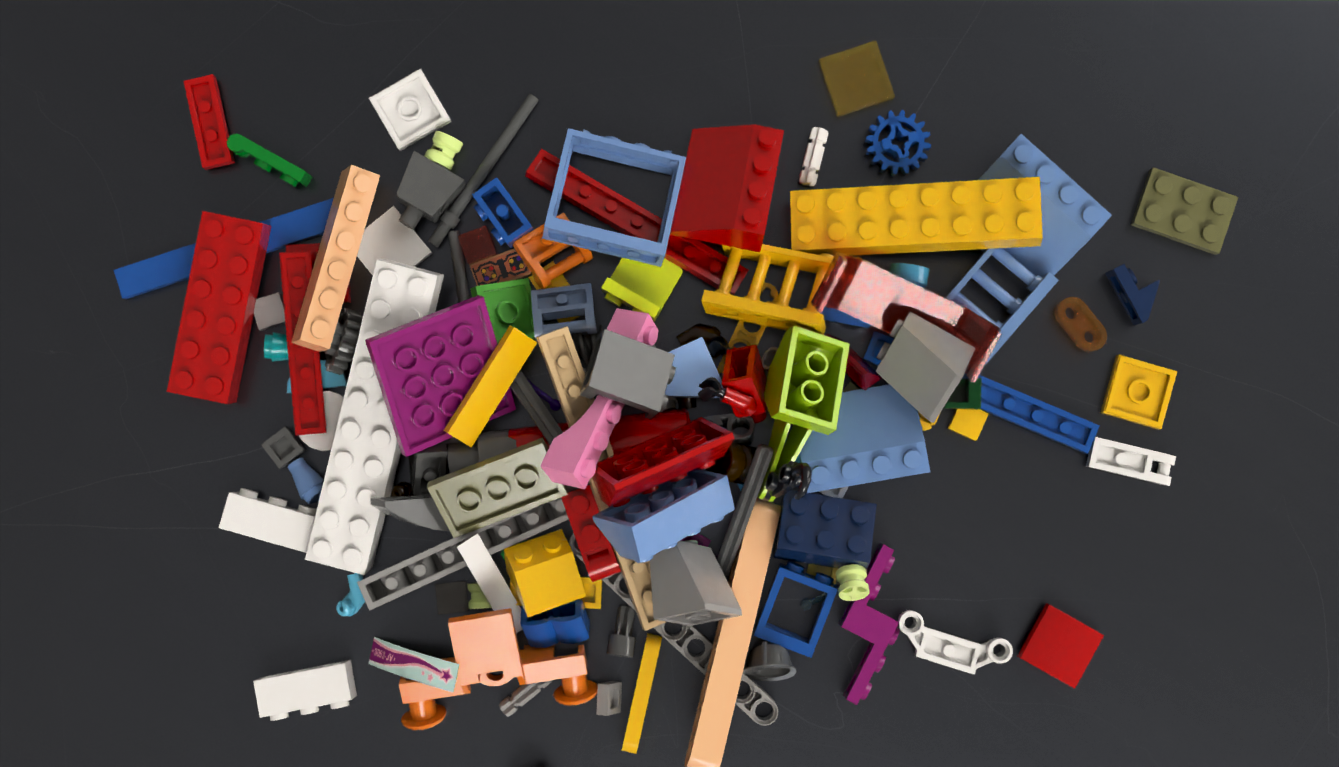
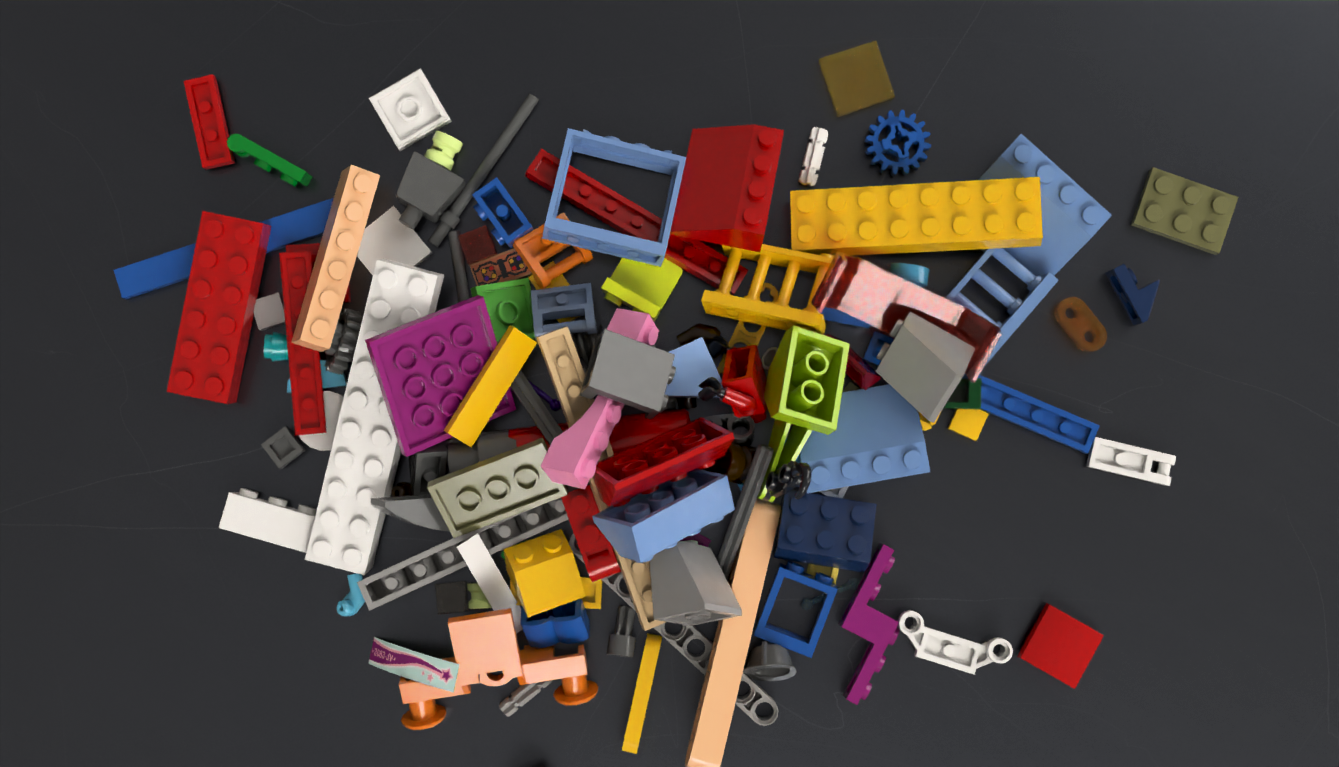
(305, 690): white brick -> none
(307, 480): medium blue cone -> none
(609, 698): light grey tile -> none
(852, 582): yellowish green wheel -> none
(1138, 392): yellow tile -> none

